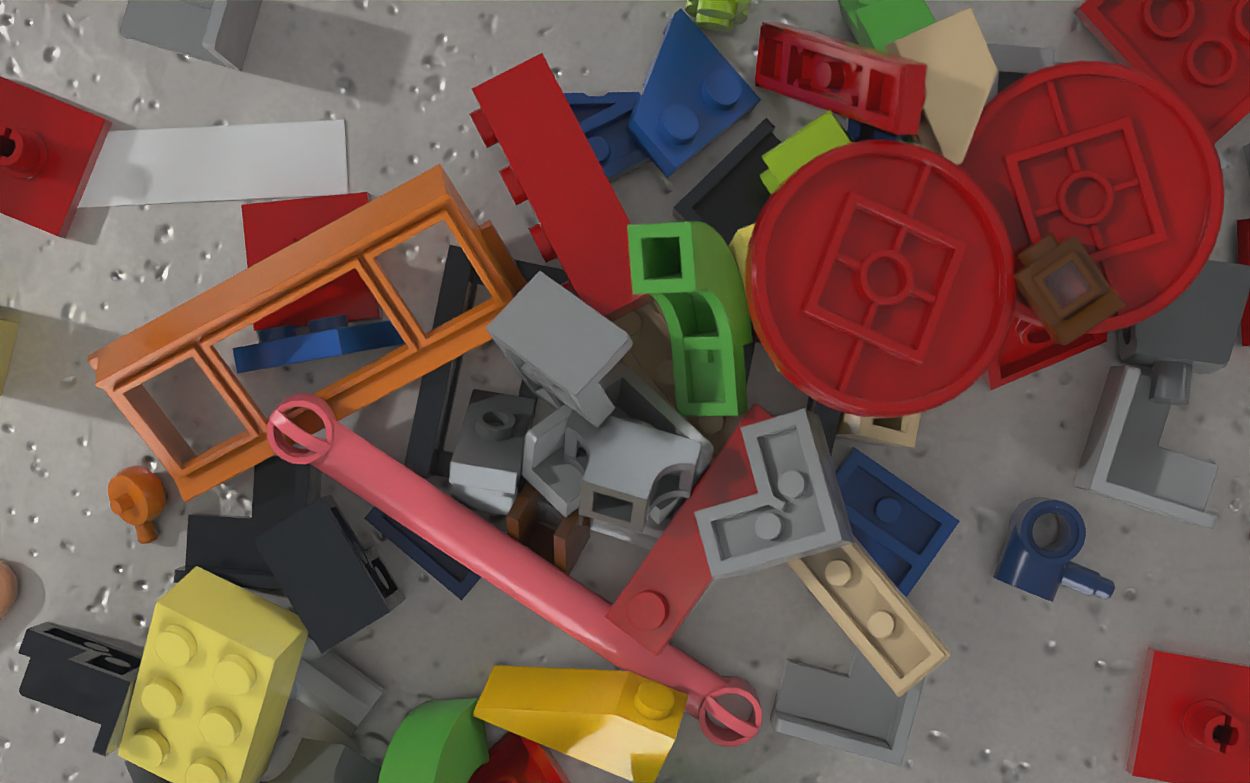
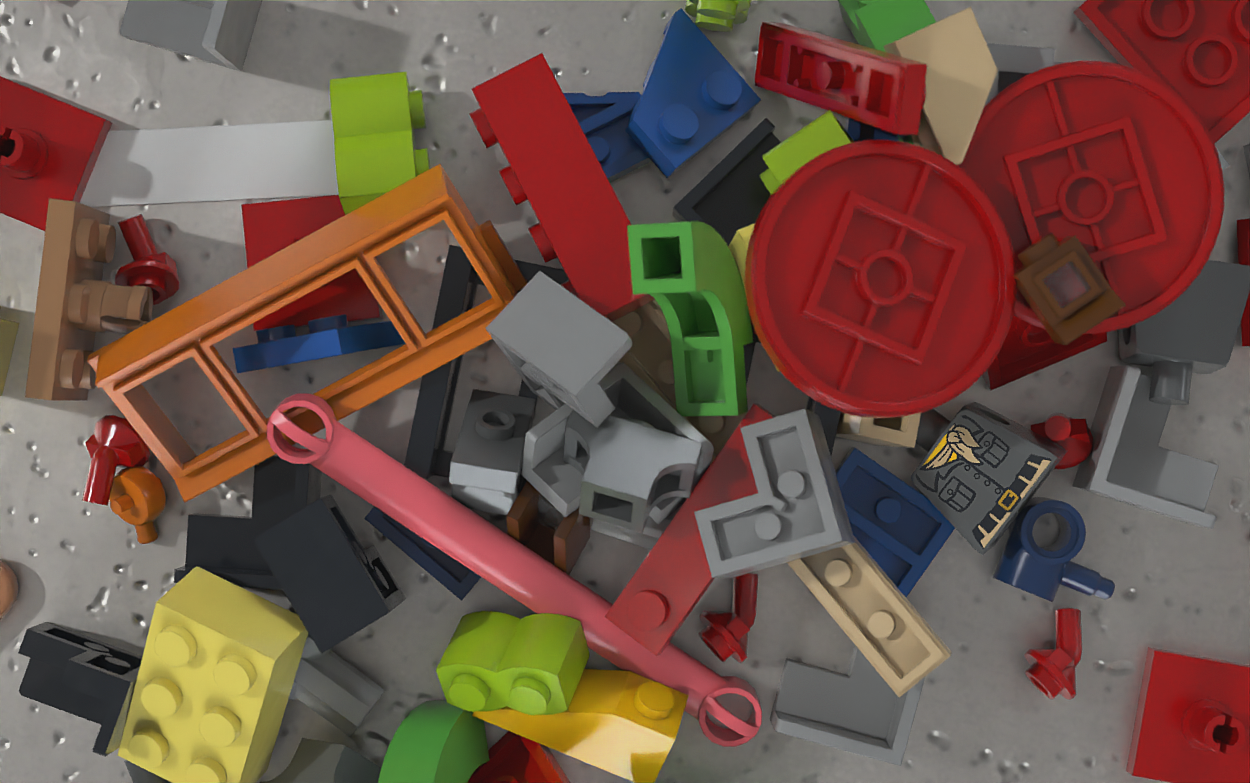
(77, 303): none -> medium nougat plate
(111, 446): none -> red plate
(148, 266): none -> red plate
(375, 135): none -> lime brick
(513, 662): none -> lime brick
(728, 632): none -> red plate
(981, 470): none -> torso
(1053, 669): none -> red plate
(1070, 434): none -> red plate

